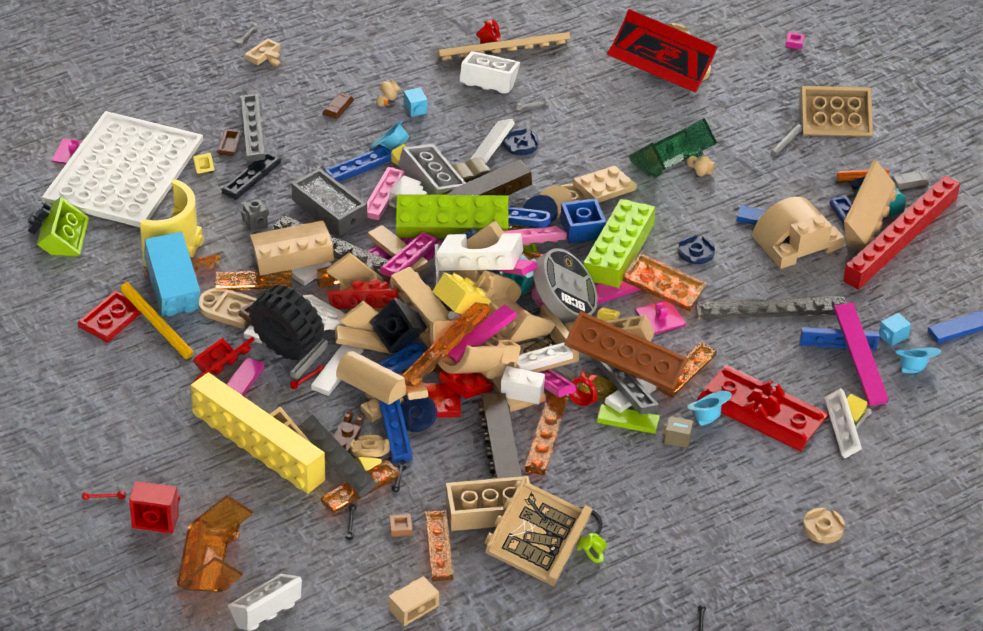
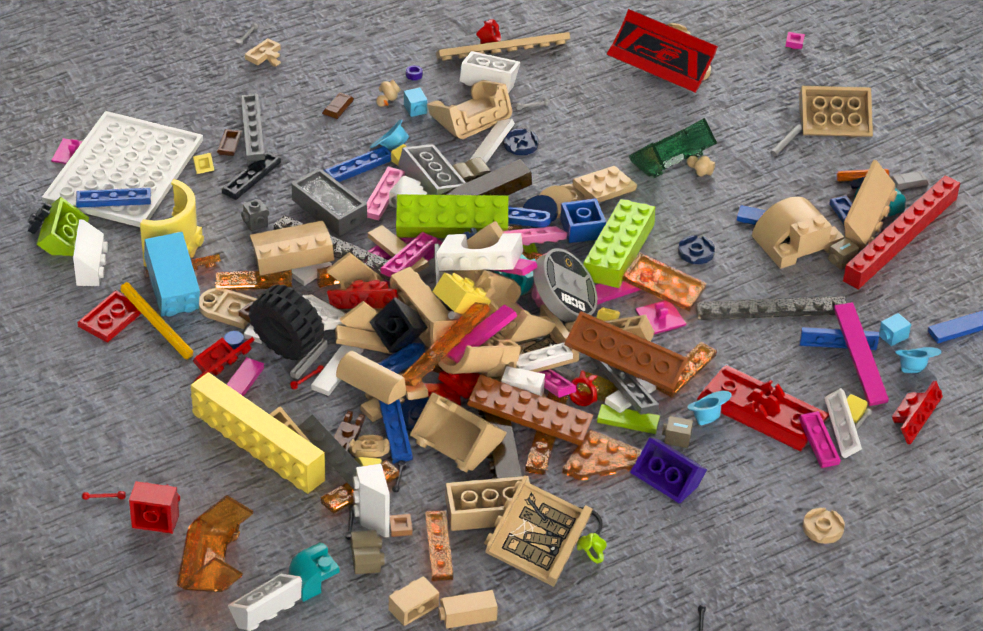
(89, 255): none -> white slope
(113, 197): none -> blue tile
(234, 339): none -> tile
(313, 567): none -> teal brick
(366, 552): none -> dark tan brick
(372, 499): none -> white slope
(414, 72): none -> dark purple tile
(456, 432): none -> tan windscreen
(468, 609): none -> tan brick
(487, 107): none -> tan windscreen
(530, 410): none -> plate
(600, 456): none -> clear orange plate
(668, 470): none -> dark purple slope
(819, 439): none -> dark pink tile
(842, 253): none -> dark tan brick
(916, 410): none -> red bracket

